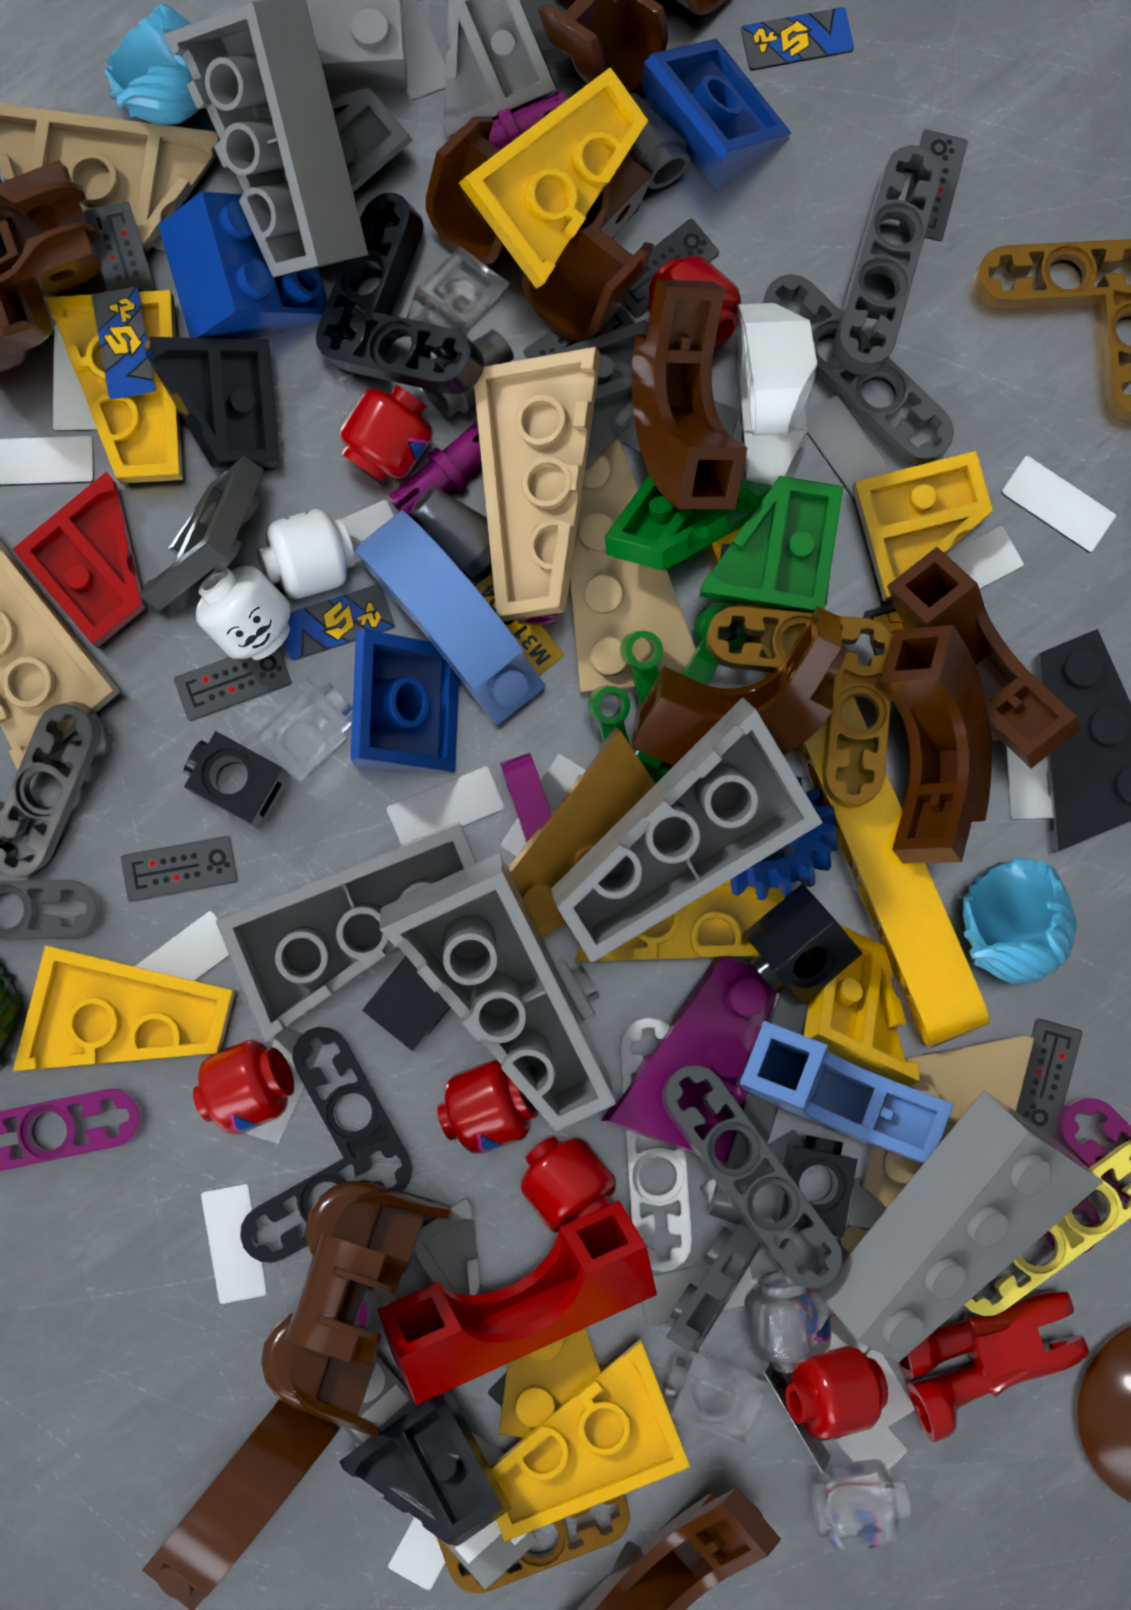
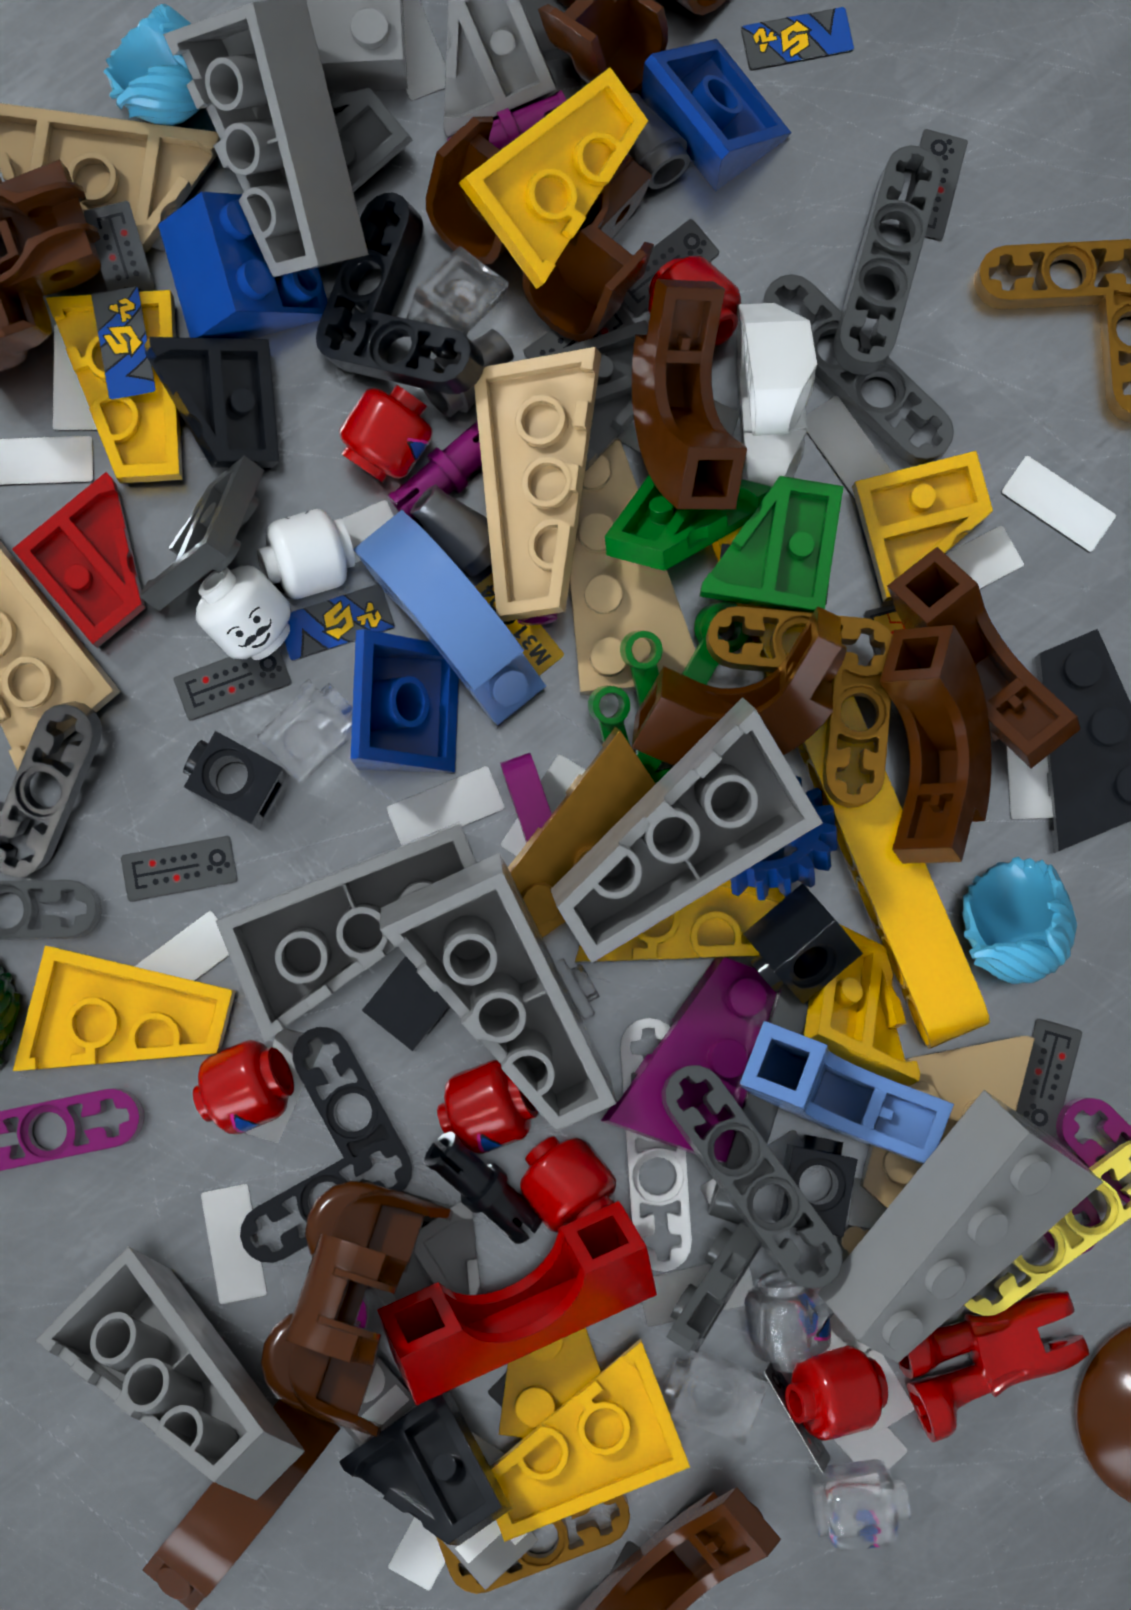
(170, 1369): none -> light grey wedge
(482, 1187): none -> black pin

